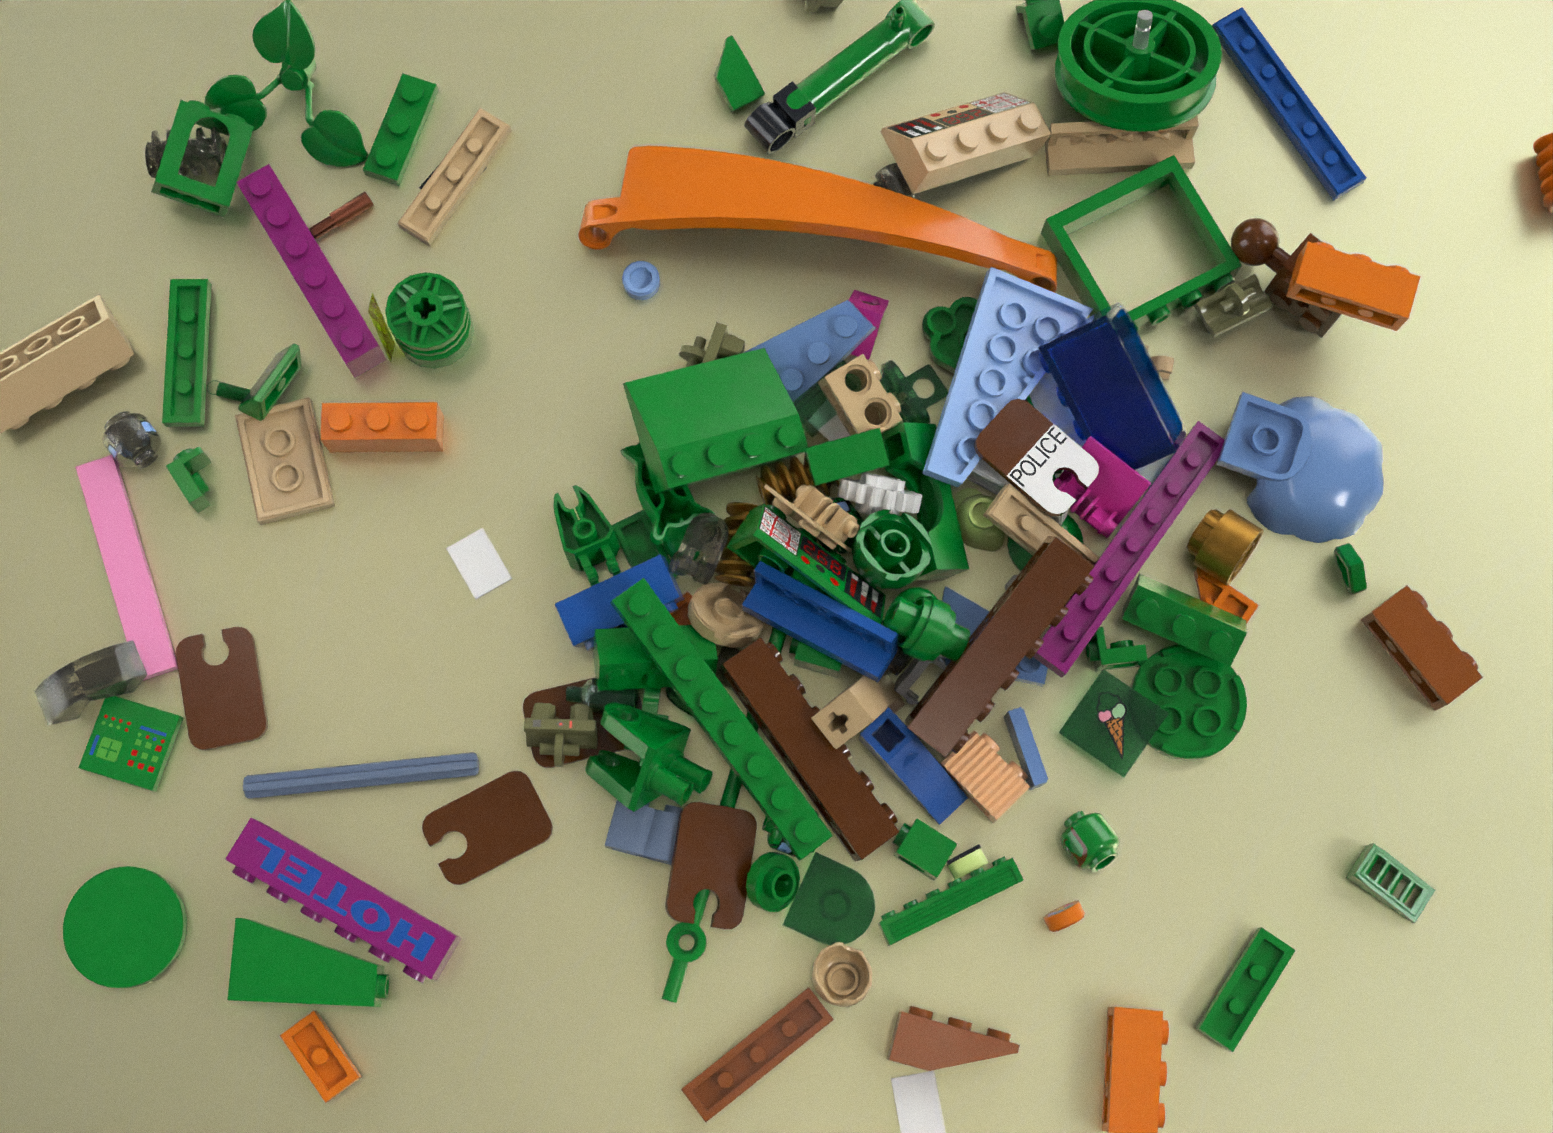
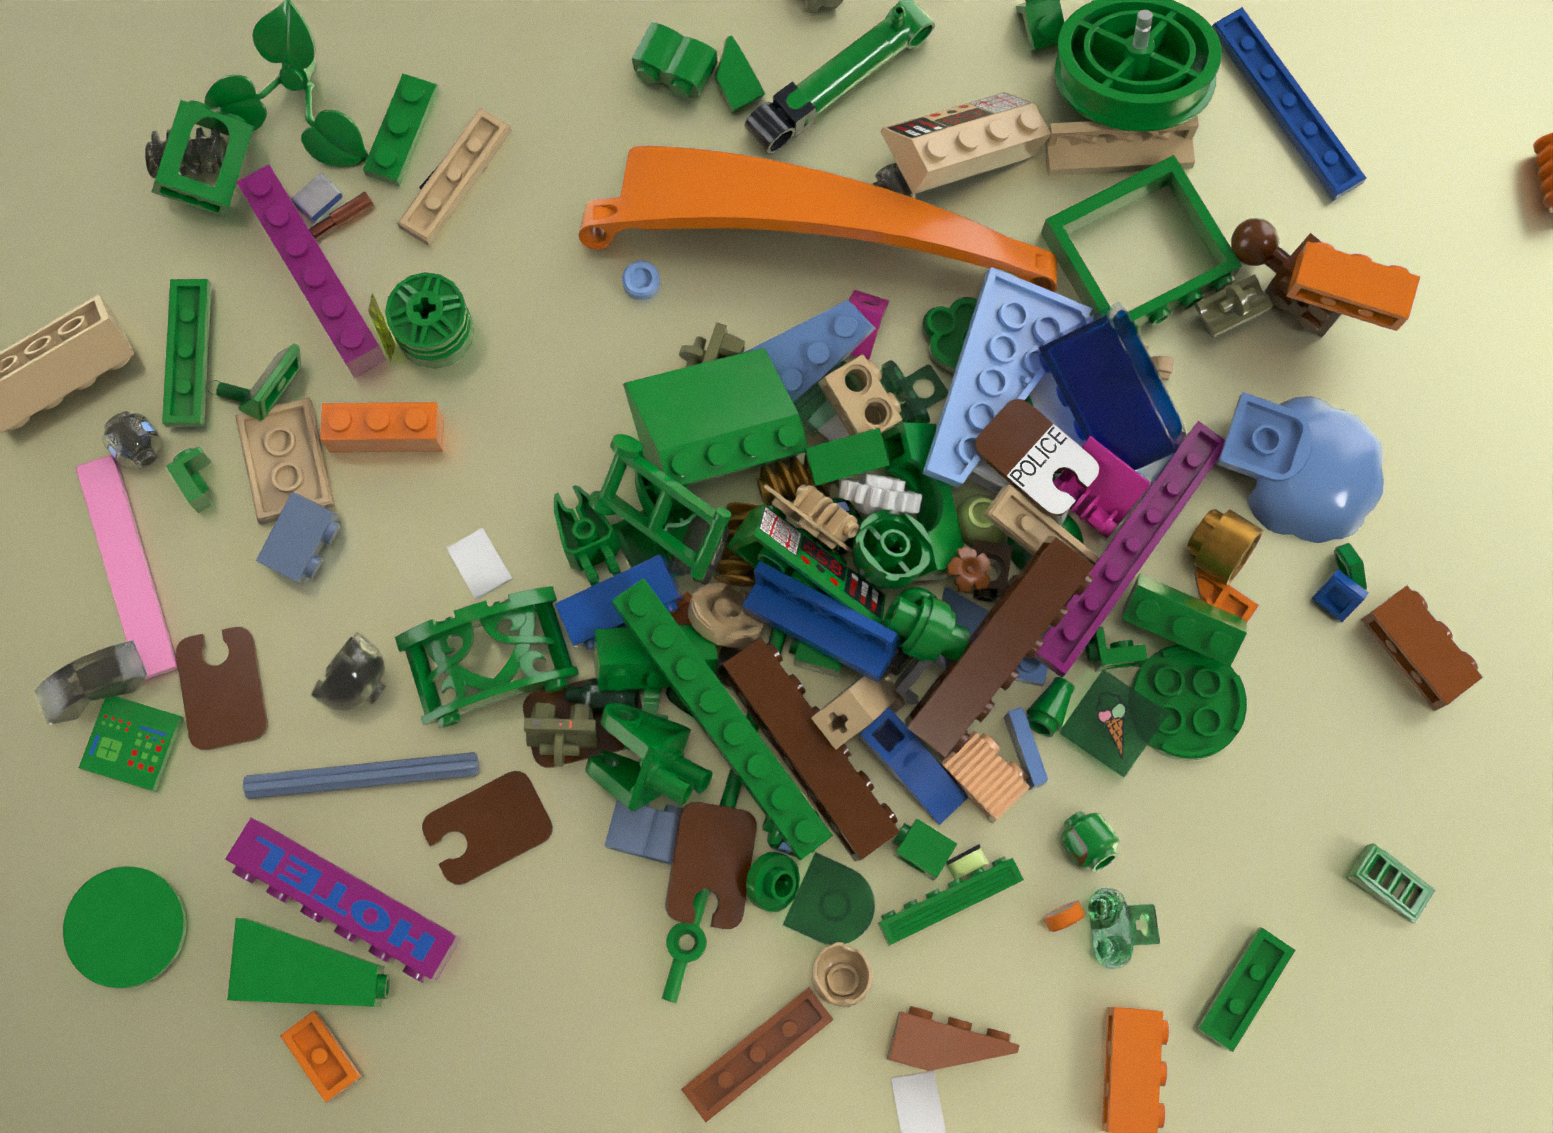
(298, 538): none -> sand blue brick
(317, 197): none -> flat silver piece
(352, 676): none -> clear smoke cylinder
(435, 638): none -> green fence
(606, 502): none -> green piece
(674, 61): none -> green brick
(969, 569): none -> dark orange plant
(1000, 560): none -> dark brown brick
(1049, 710): none -> green cone
(1115, 927): none -> clear green bracket
(1340, 595): none -> blue tile

